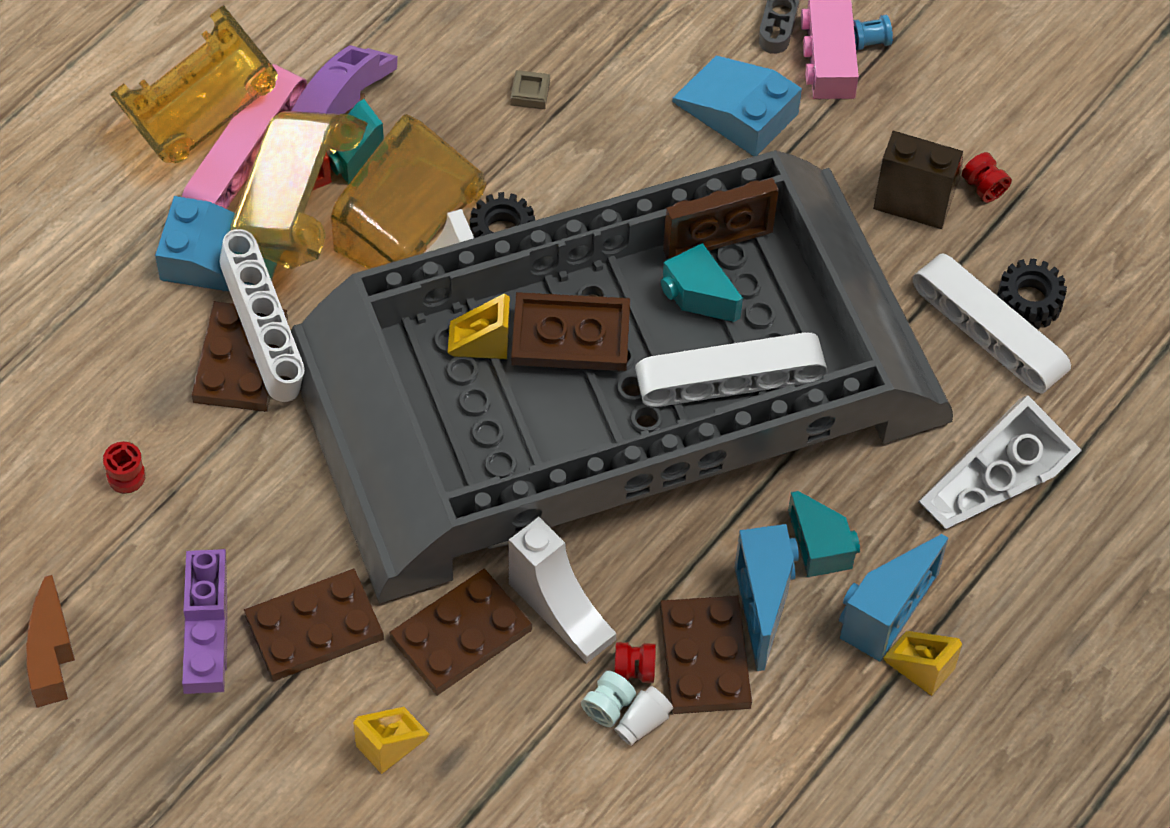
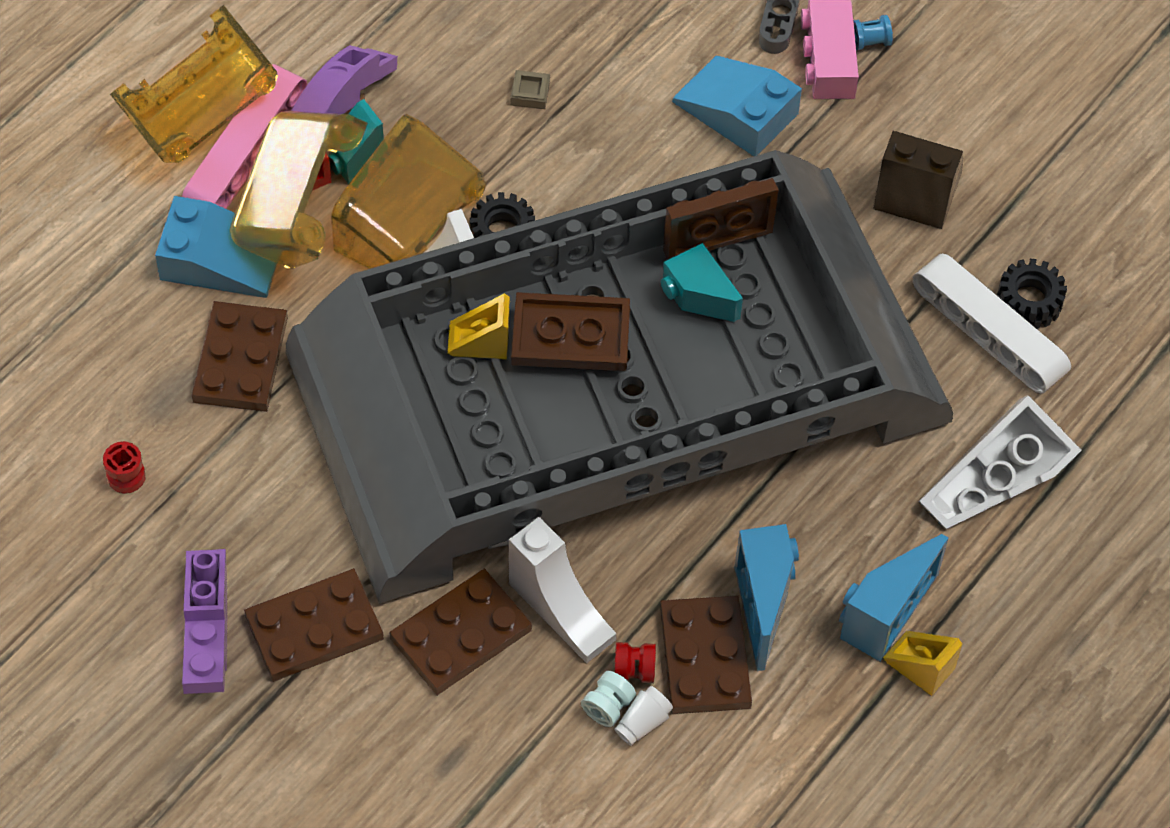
(47, 646): dark orange slope -> none
(261, 330): white beam -> none
(388, 736): yellow slope -> none
(730, 369): white beam -> none
(822, 536): teal slope -> none
(986, 177): red wheel -> none

